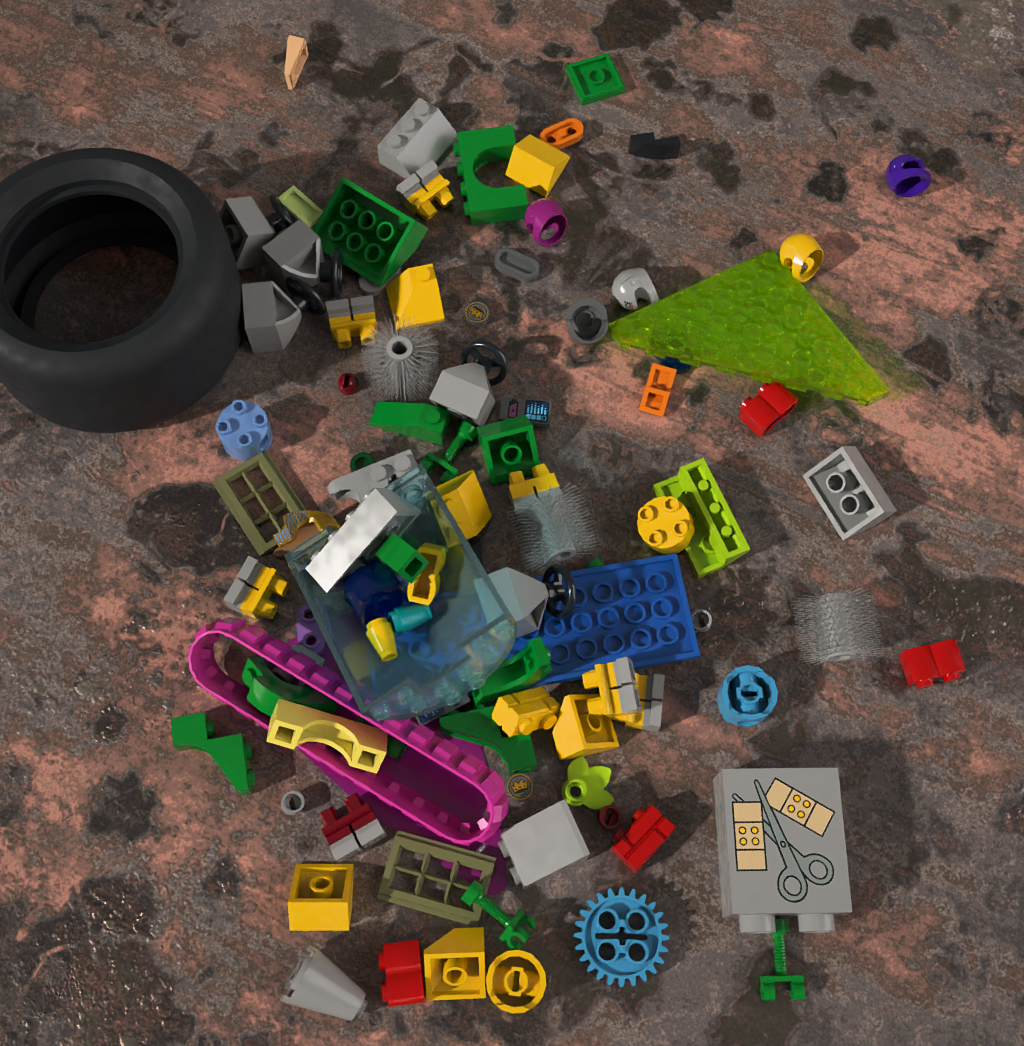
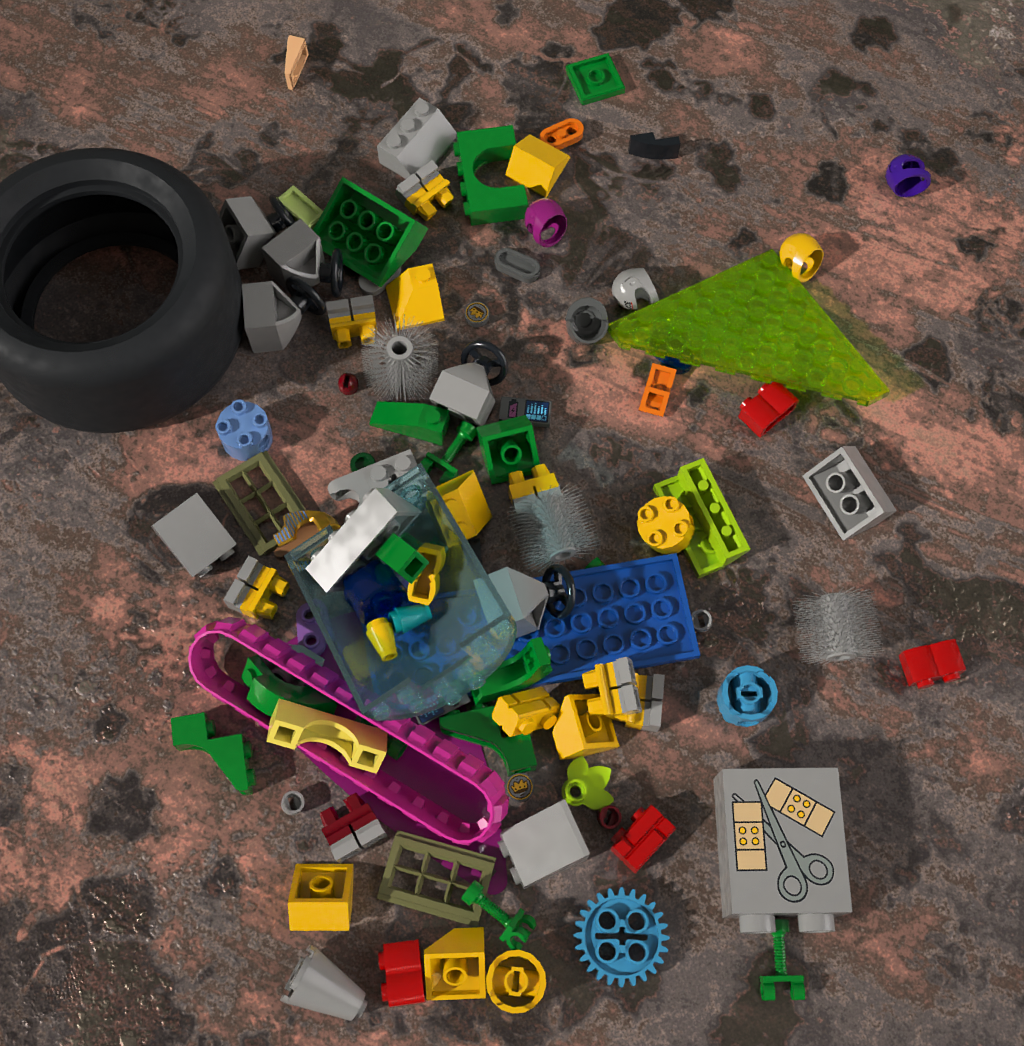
(195, 536): none -> light grey slope

